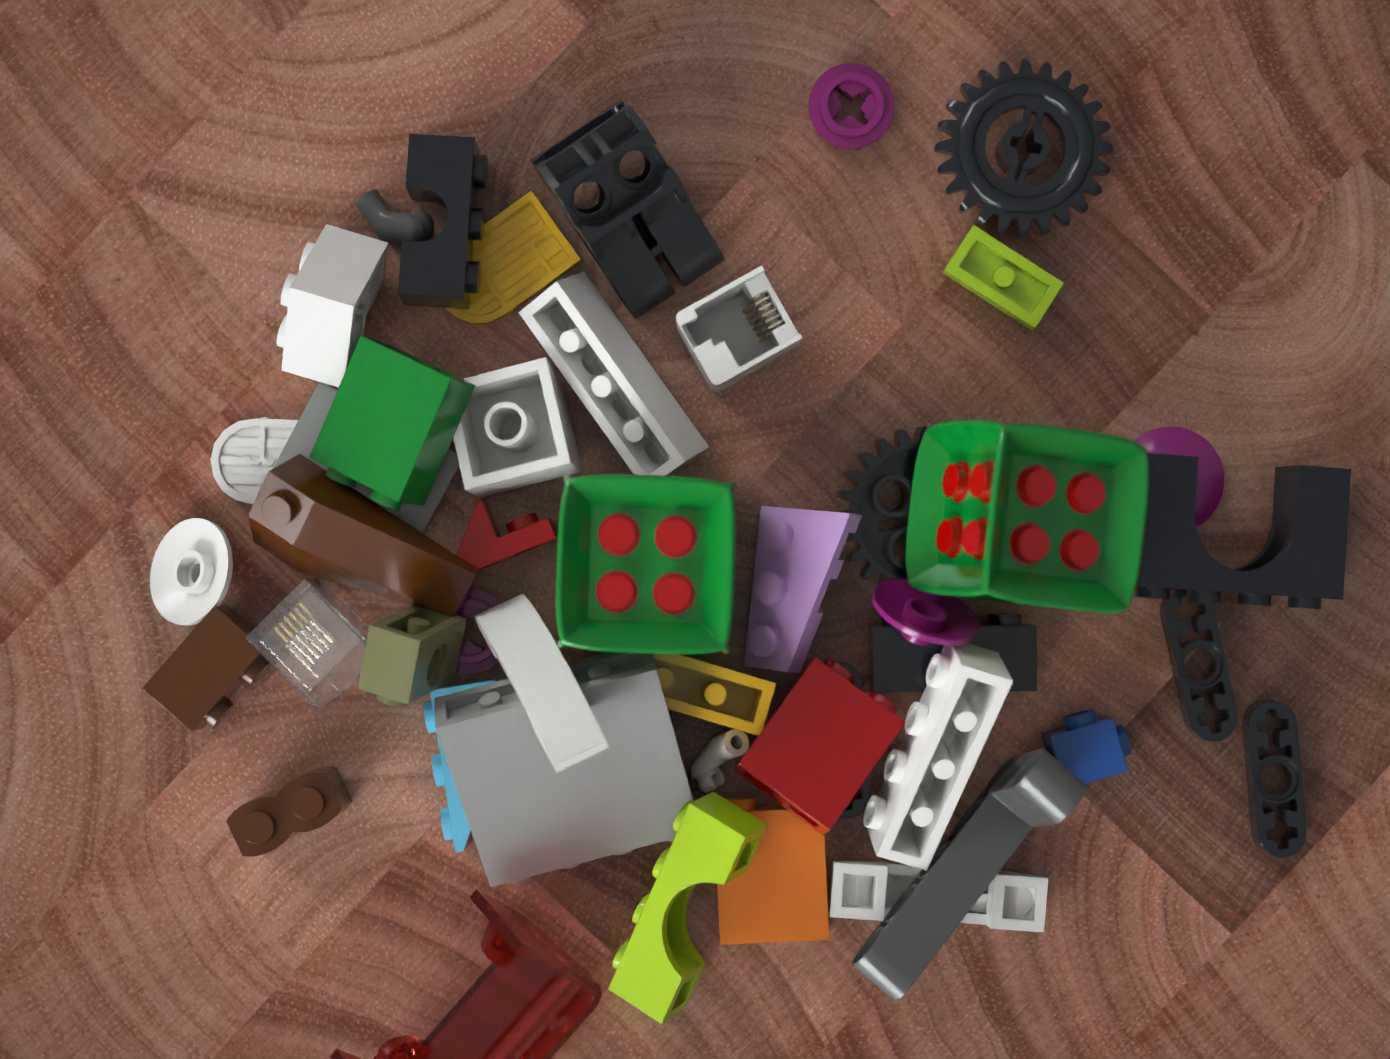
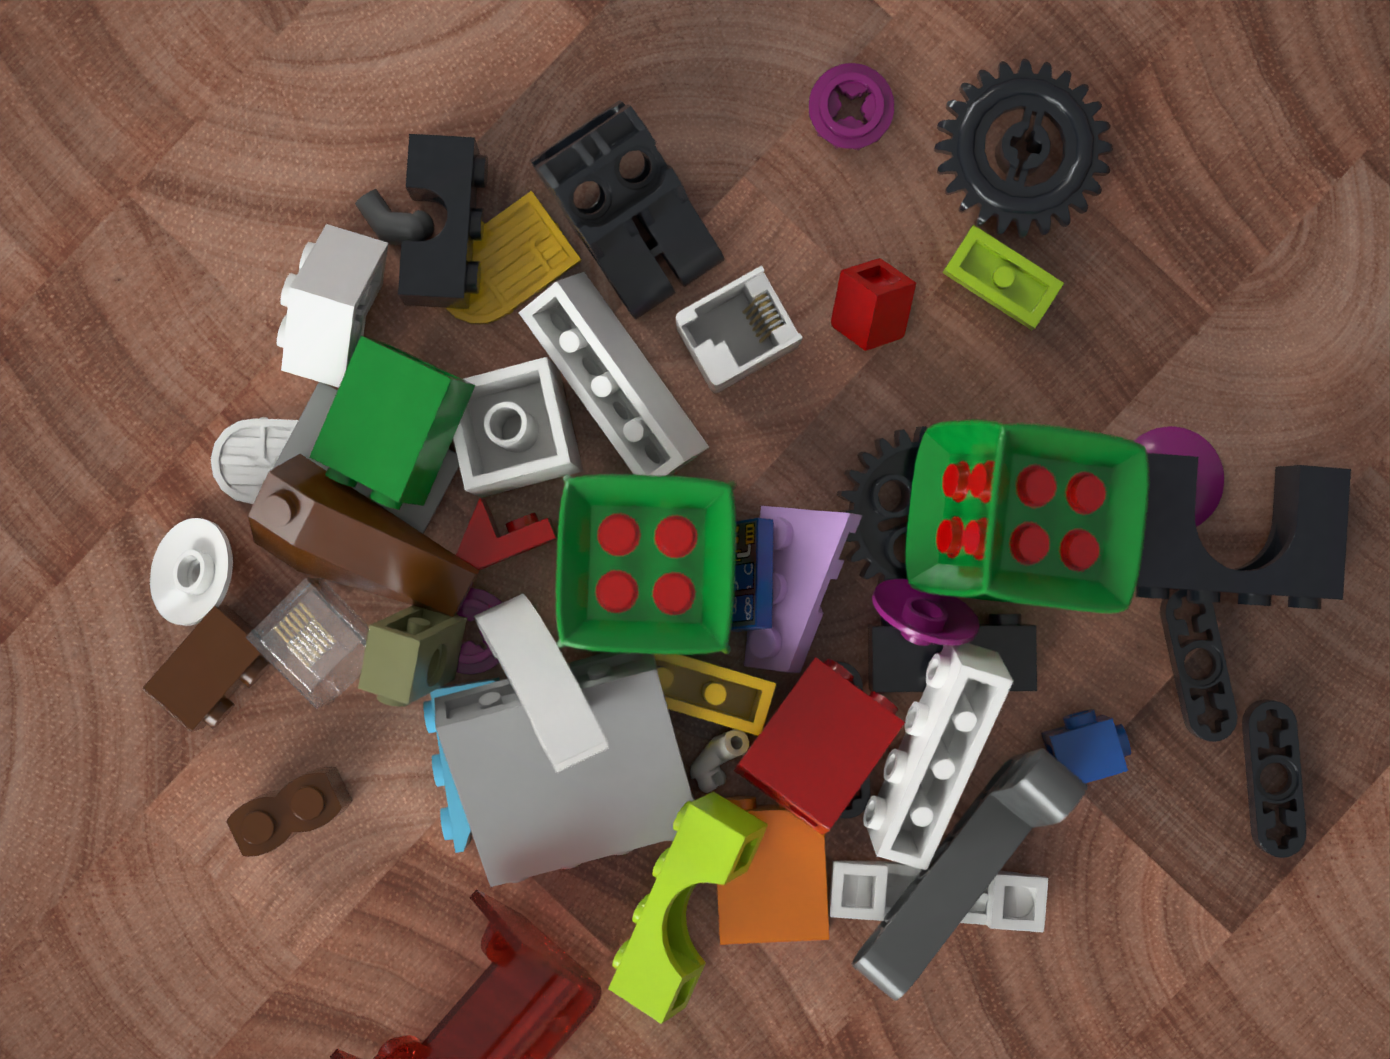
(753, 575): none -> tile
(872, 304): none -> red panel

